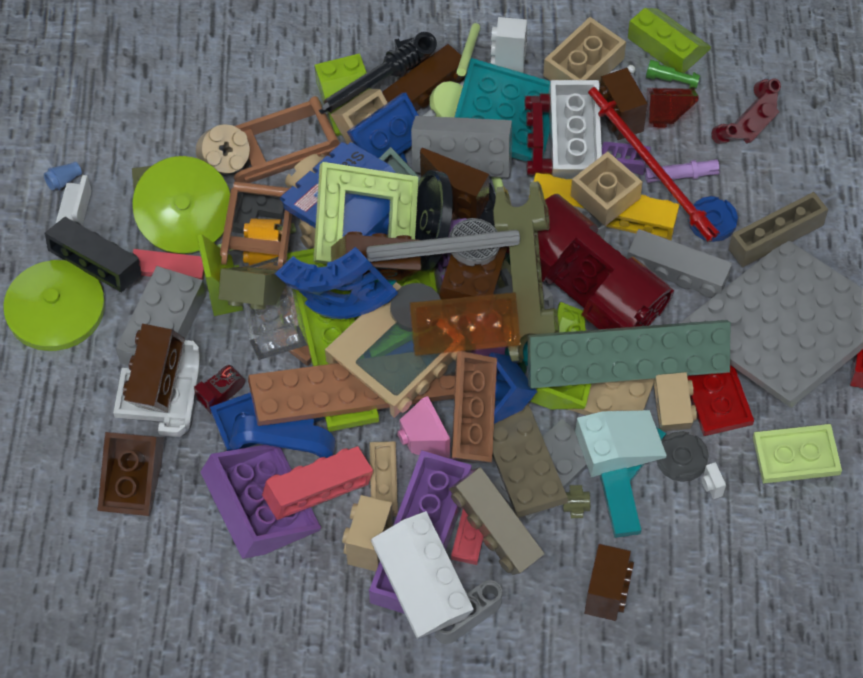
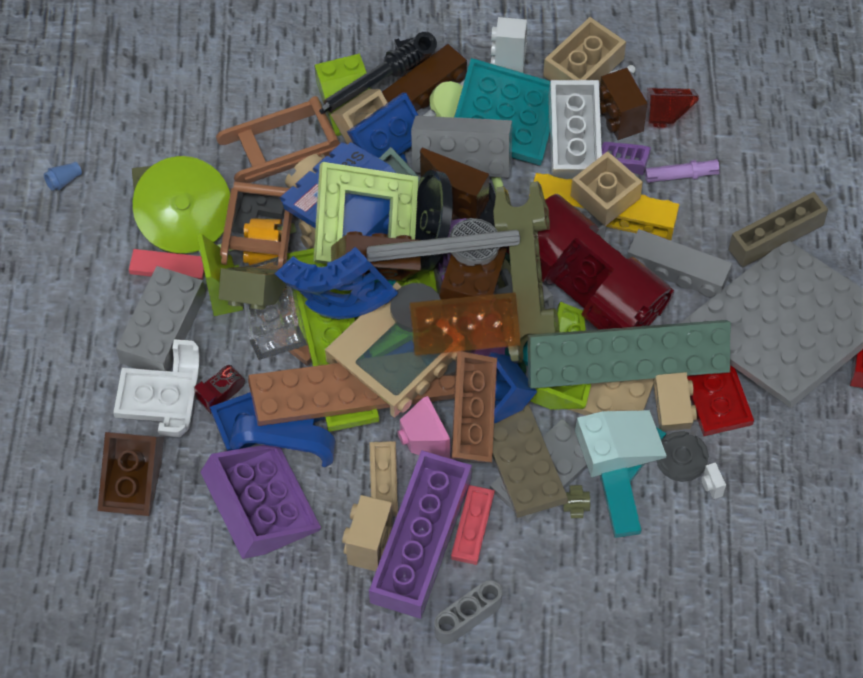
(53, 305): lime dish -> none
(75, 201): white panel -> none
(93, 254): black brick -> none
(153, 368): reddish brown brick -> none
(232, 140): tan brick -> none
(317, 482): coral brick -> none
(422, 575): white slope -> none
(468, 49): yellowish green bar -> none
(496, 521): dark tan brick -> none
(537, 106): dark red plate -> none
(609, 582): reddish brown brick -> none
(666, 39): lime slope -> none
(667, 73): bright green piece -> none
(697, 217): red bar -> none
(720, 214): blue tile -> none
(754, 118): plate -> none
(797, 453): yellowish green plate -> none

